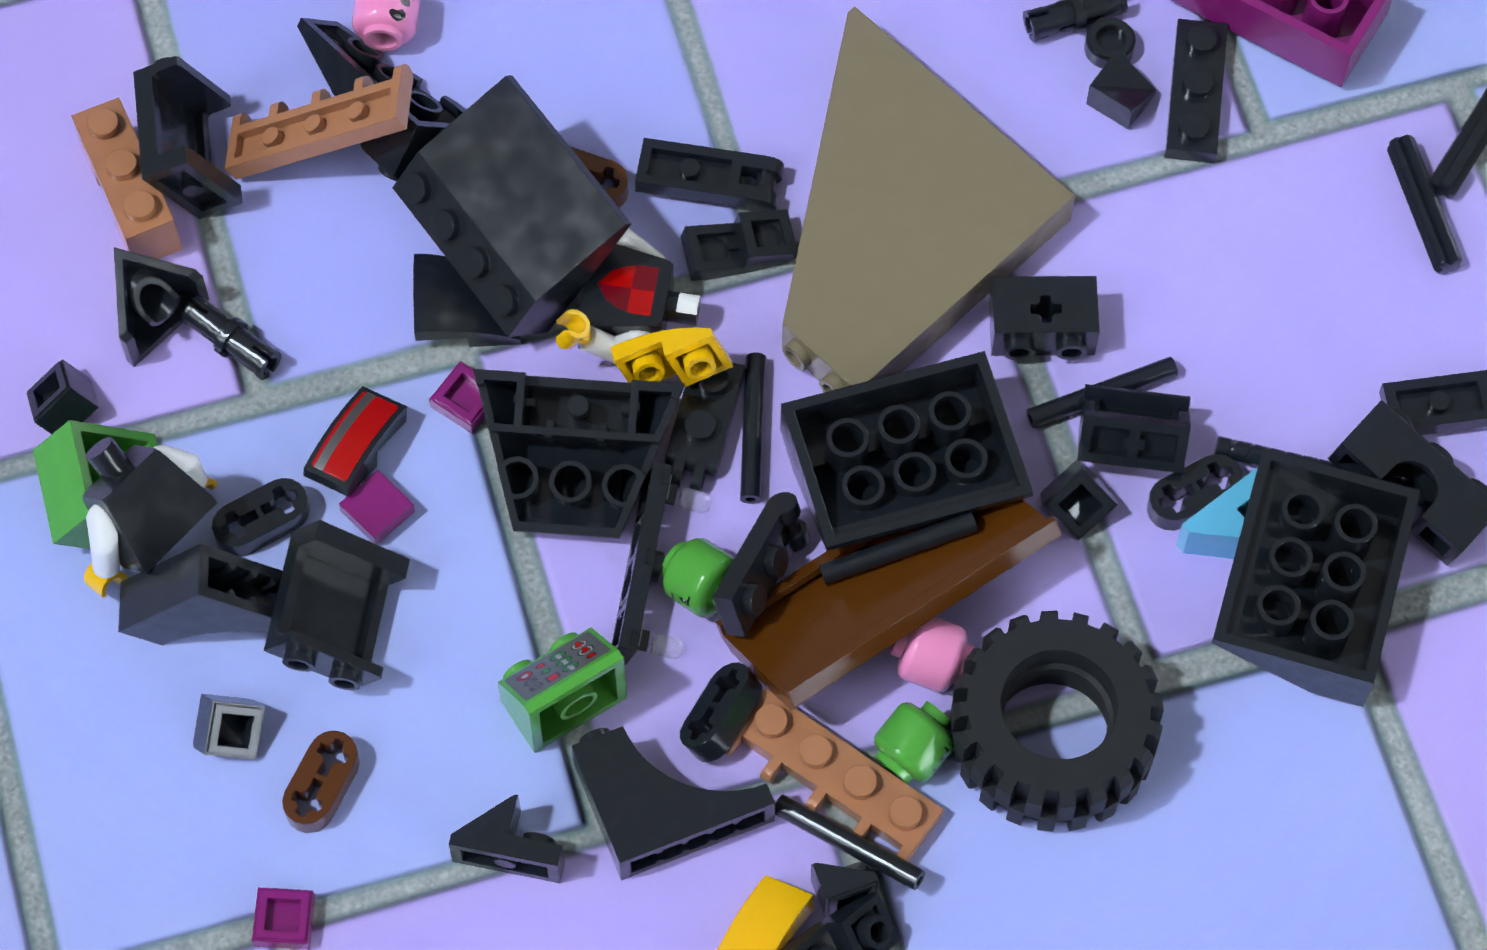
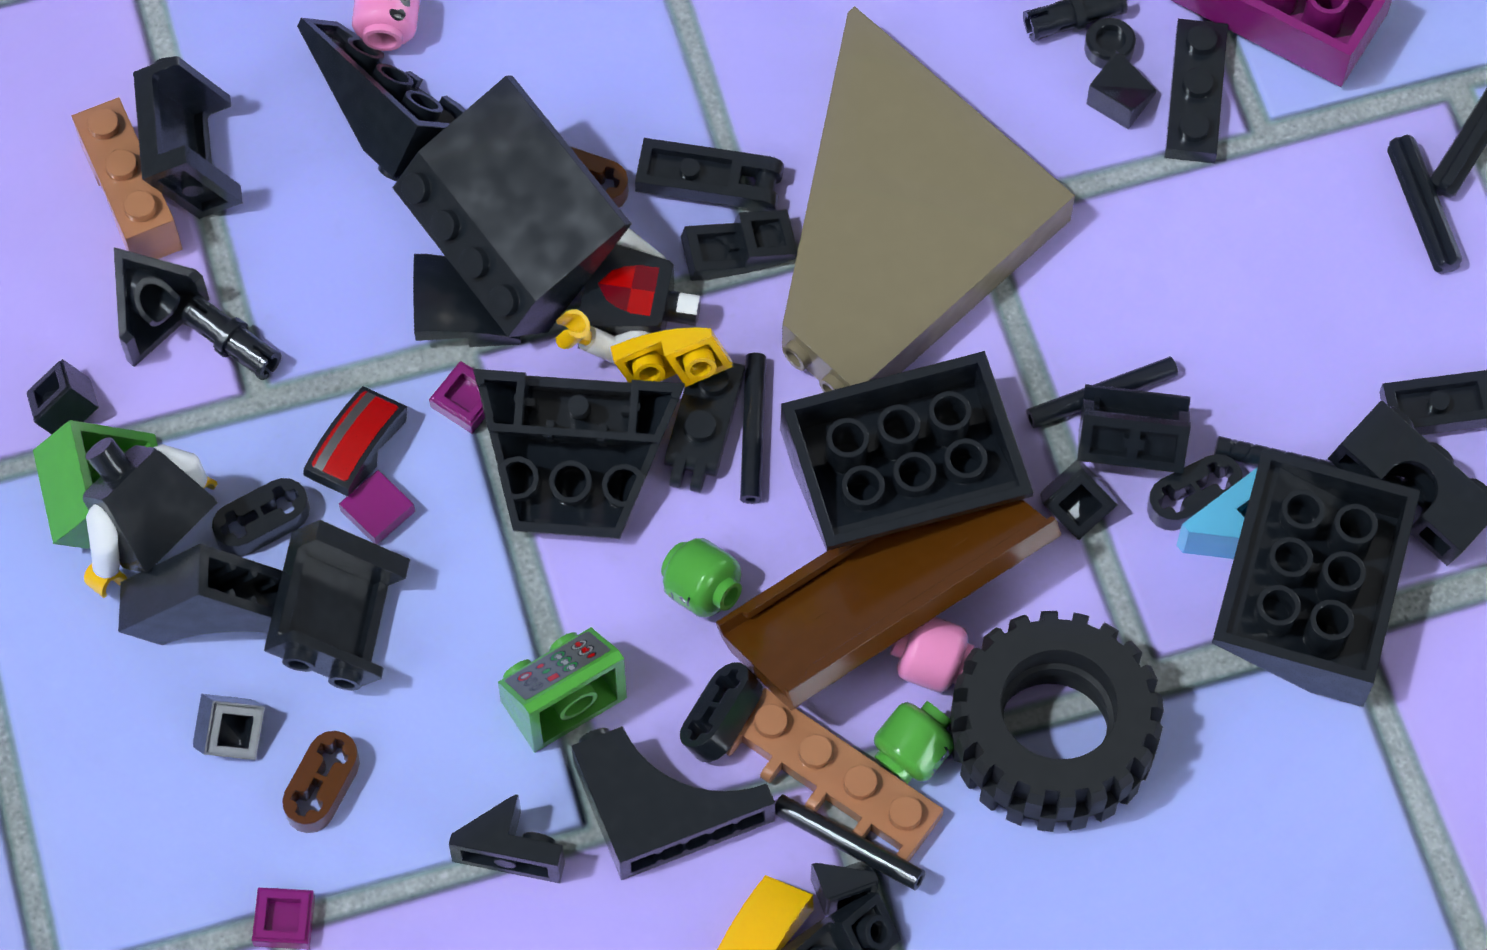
(319, 126): nougat hinge -> none
(646, 562): black piece -> none
(760, 563): black plate -> none
(898, 548): black piece -> none
(1064, 302): black brick -> none

